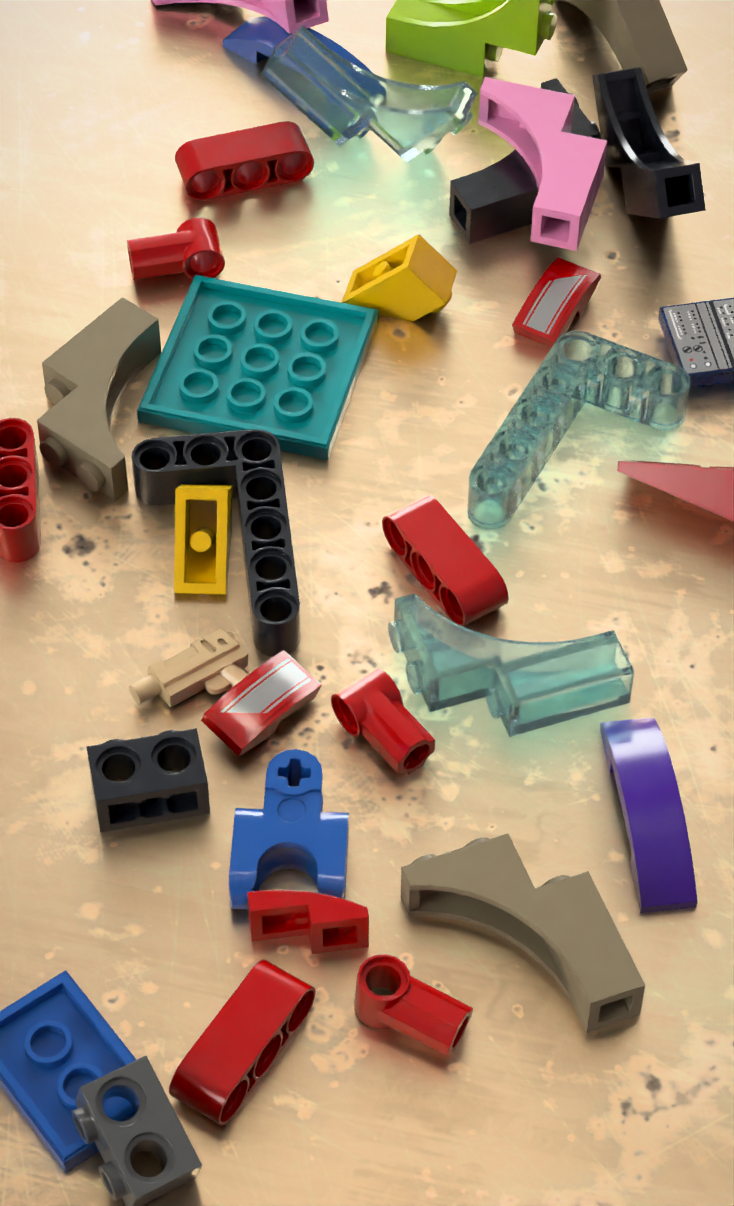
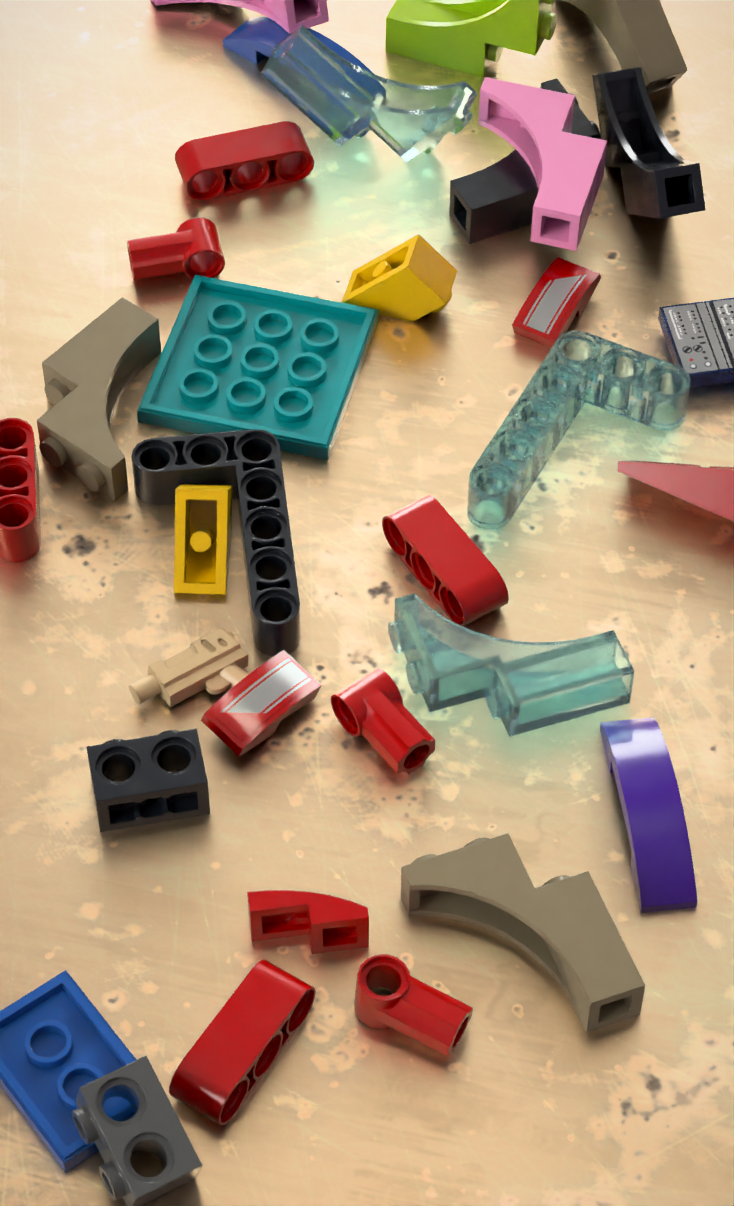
(289, 832): blue piece -> none

